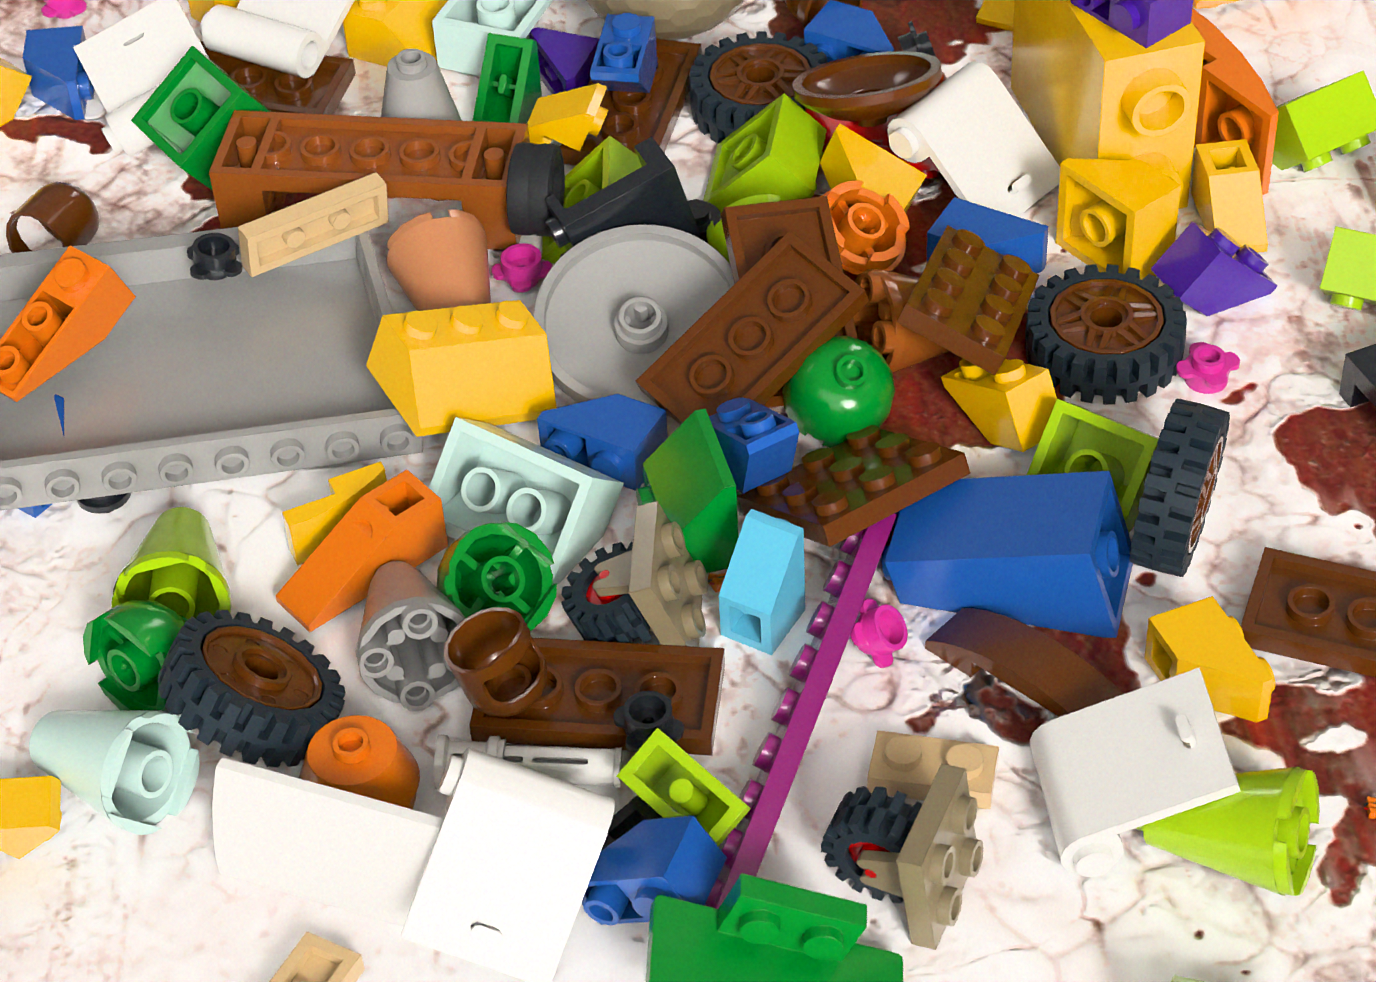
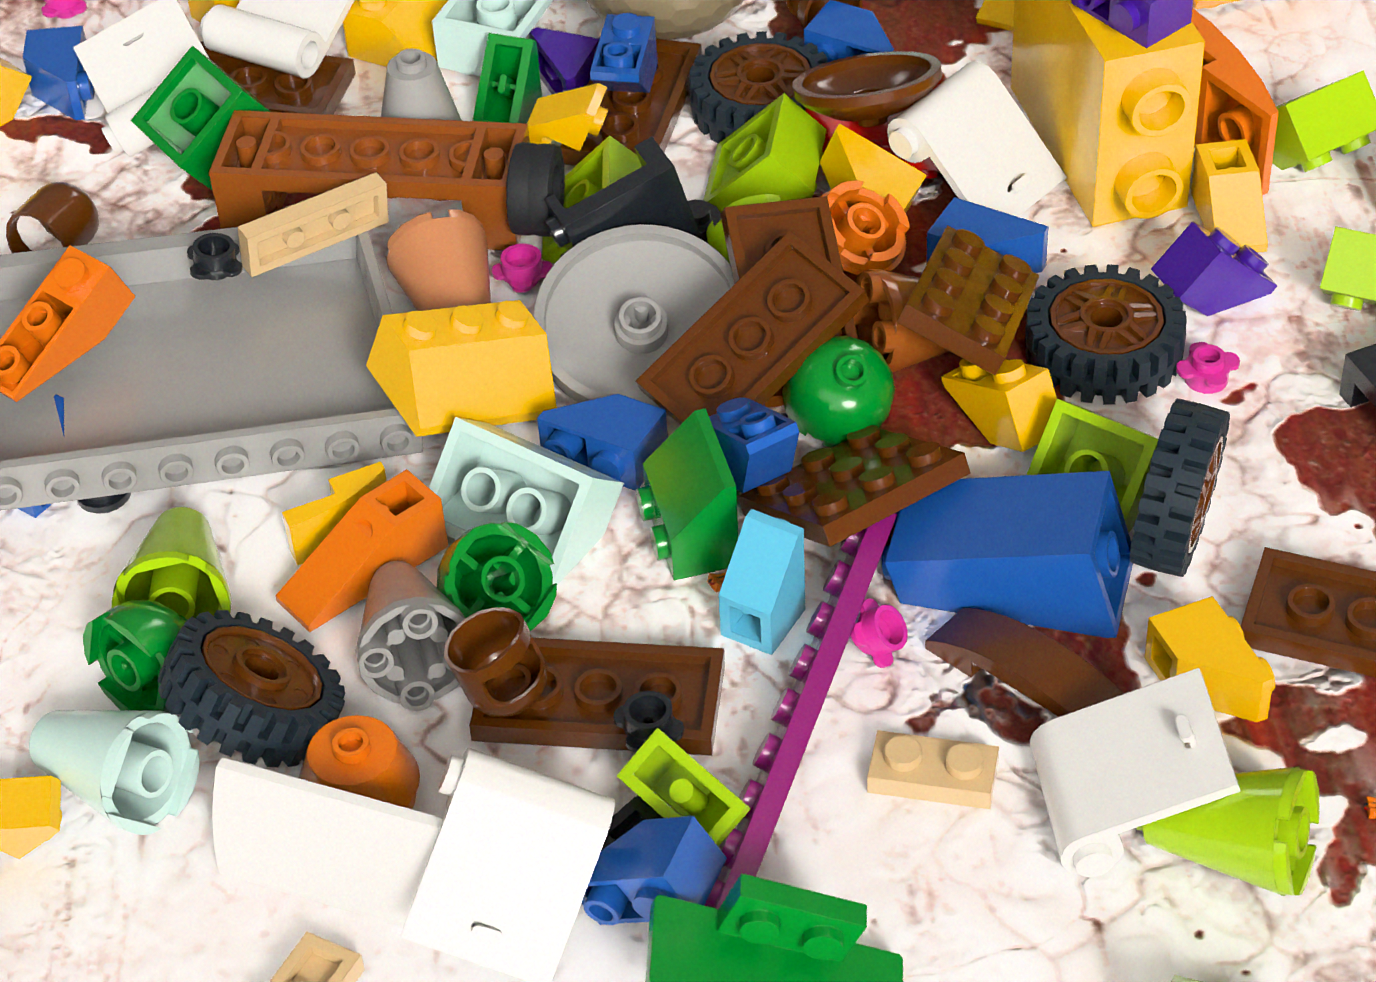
(570, 765): white pin -> none
(640, 587): dark tan plate -> none
(910, 850): dark tan plate -> none
(916, 42): black plate -> none
(1116, 213): yellow slope -> none

